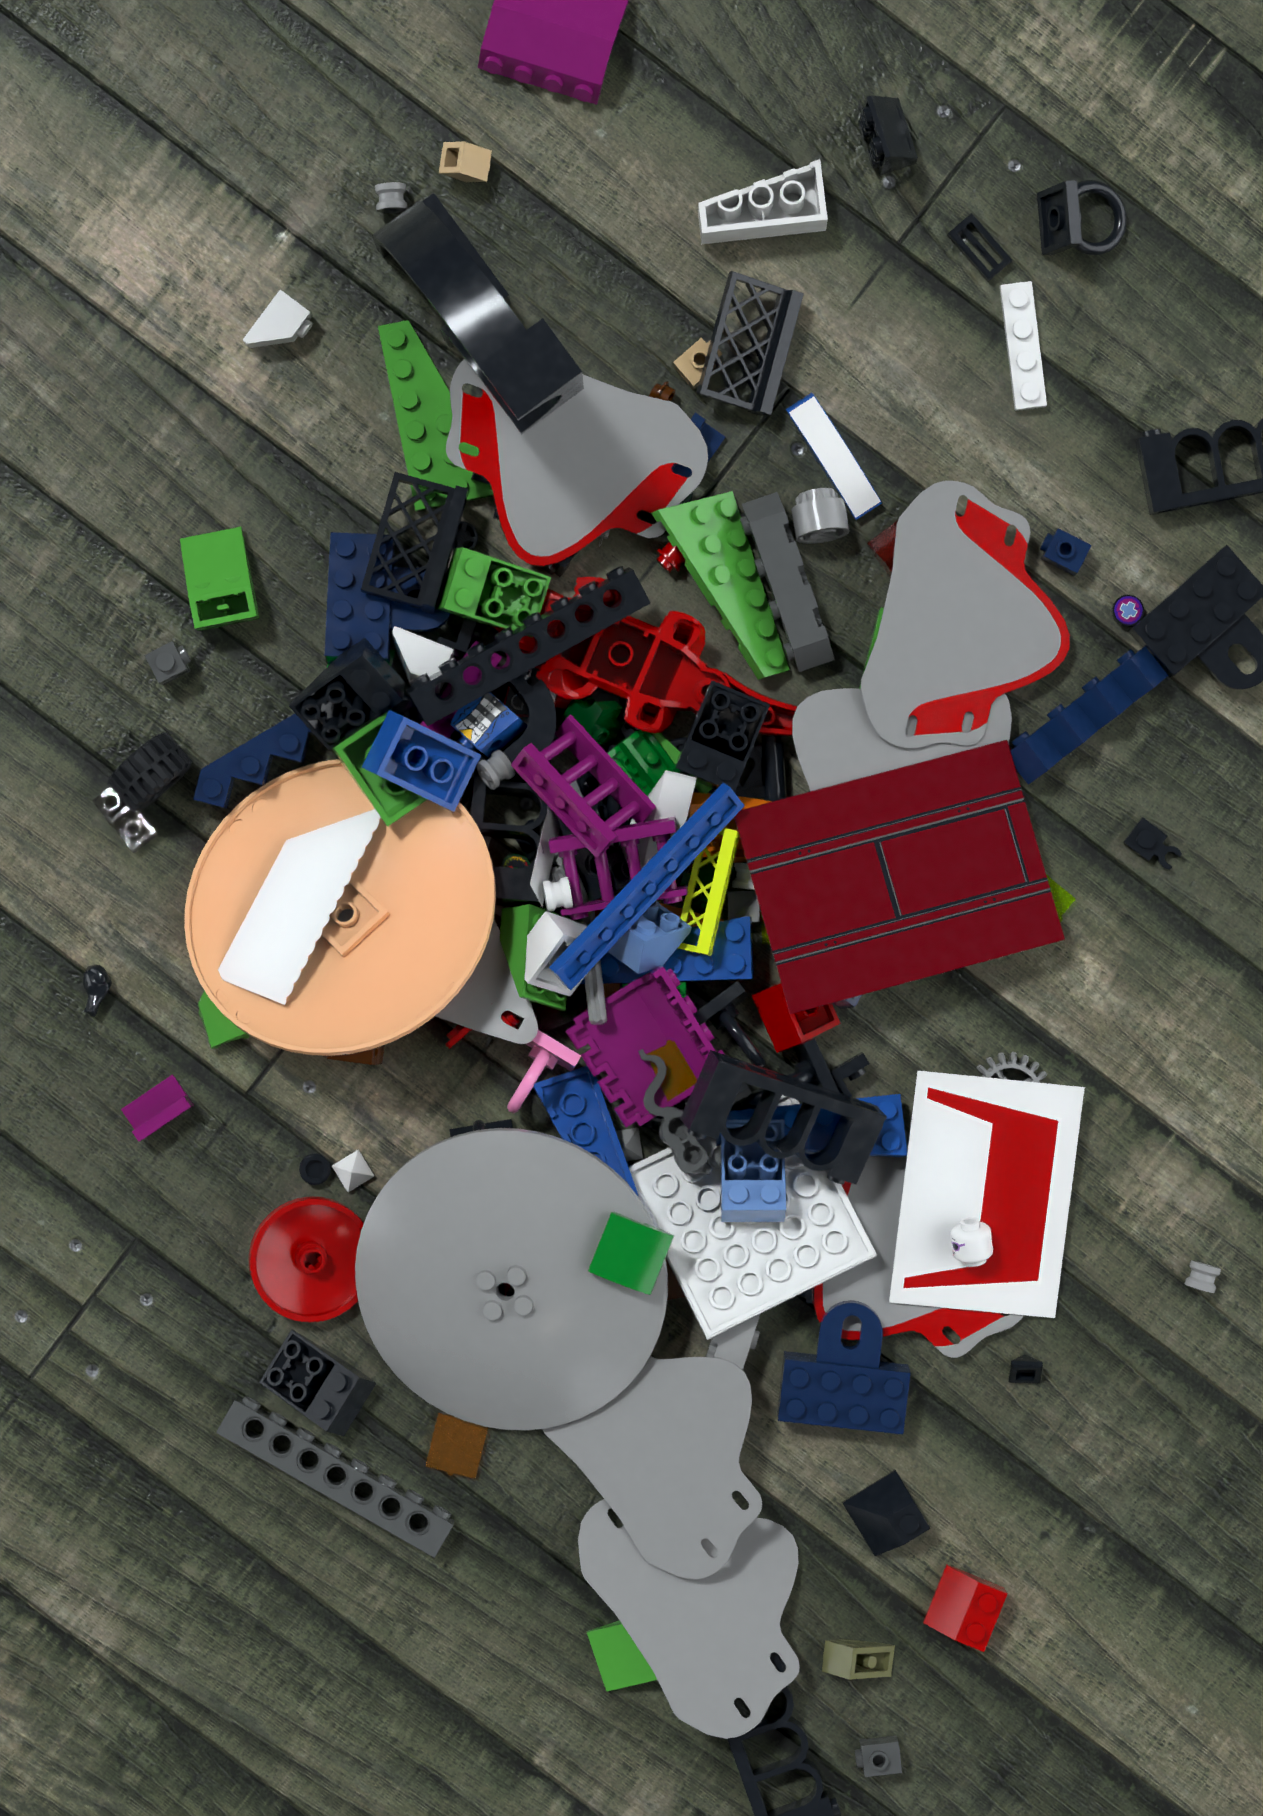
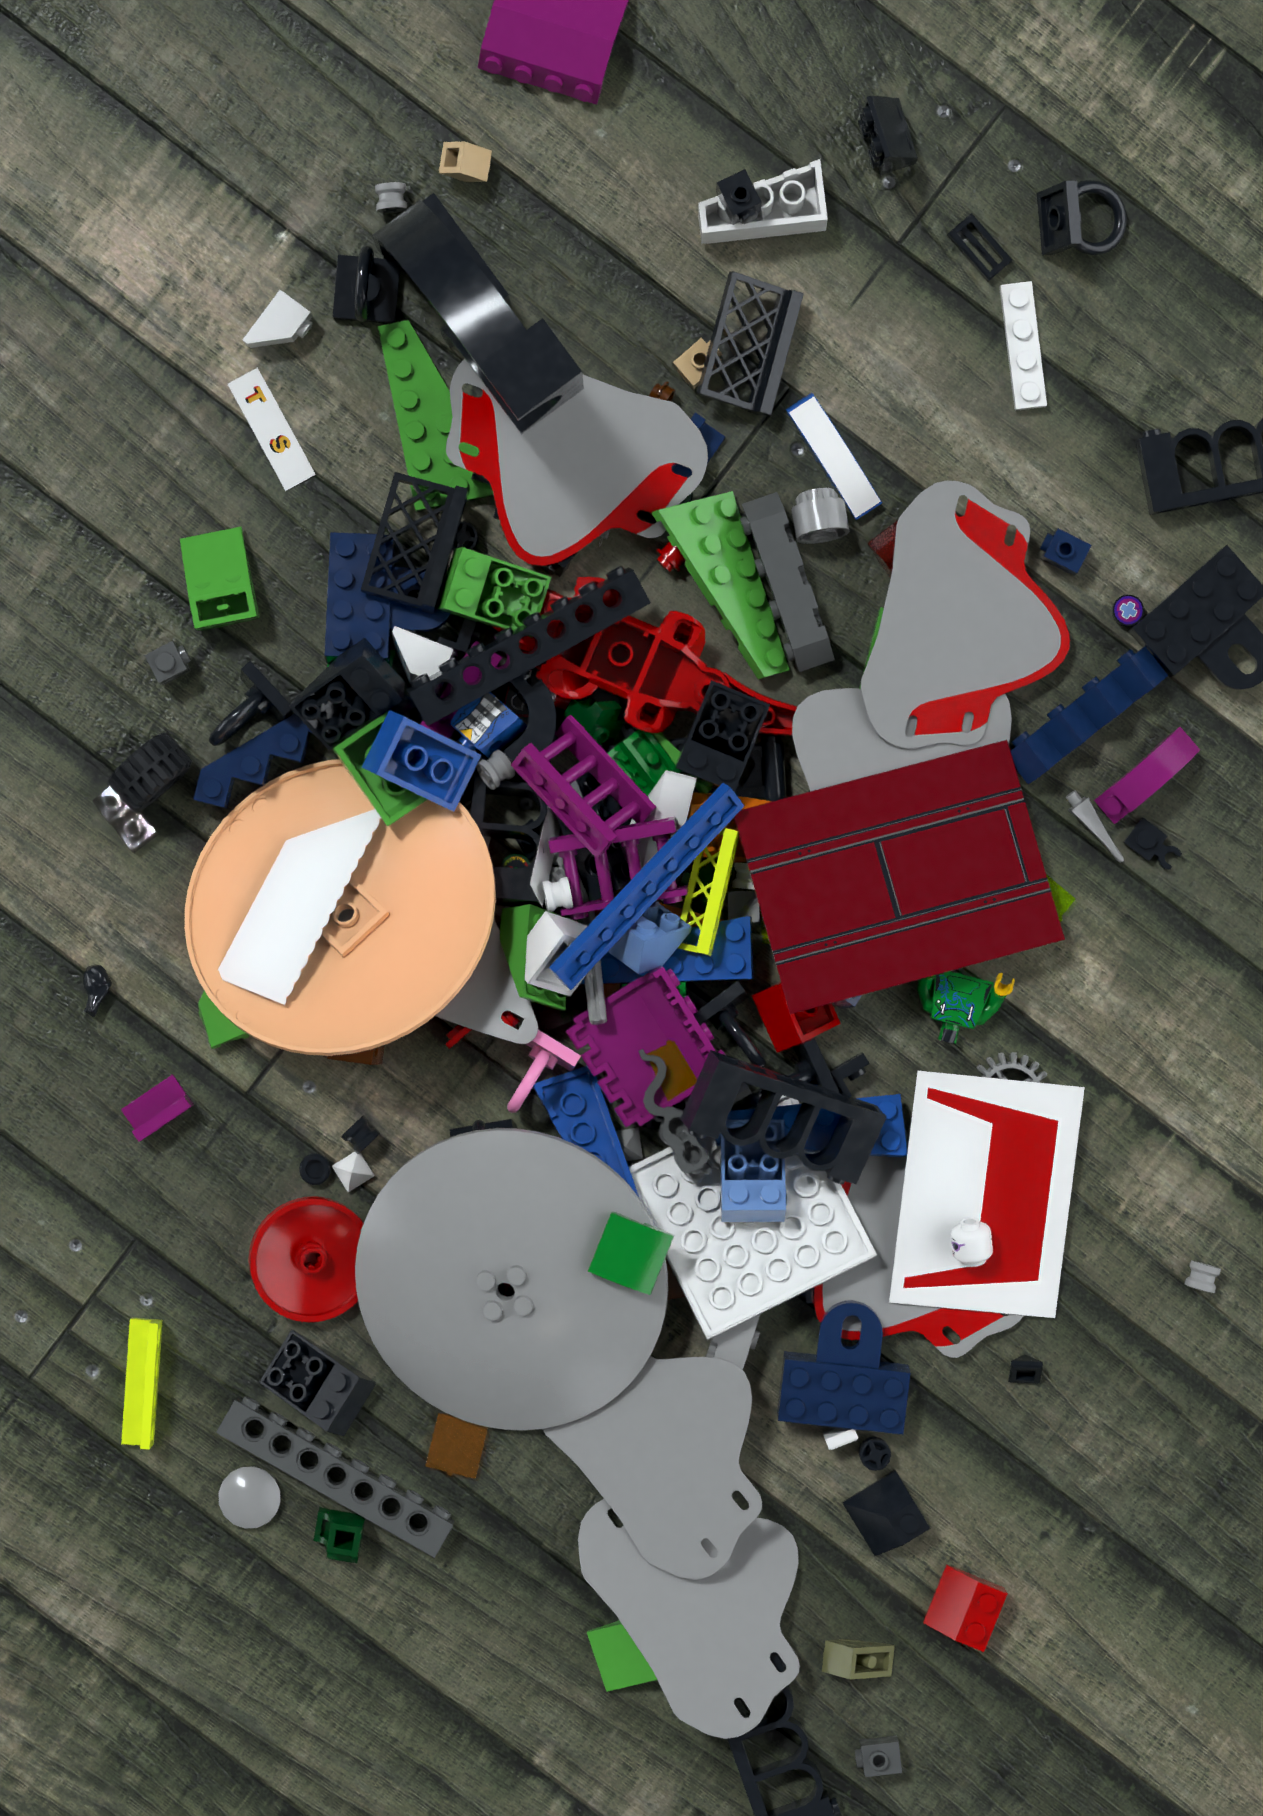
(141, 1382): none -> neon yellow fence
(249, 1497): none -> light grey dish
(260, 698): none -> black tile
(271, 429): none -> white sticker
(340, 1534): none -> dark green brick
(360, 1135): none -> black wheel
(366, 288): none -> black tile
(739, 198): none -> black brick
(839, 1436): none -> white tile
(876, 1458): none -> black wheel
(961, 1001): none -> green torso
(1086, 814): none -> light grey piece
(1147, 775): none -> magenta arch

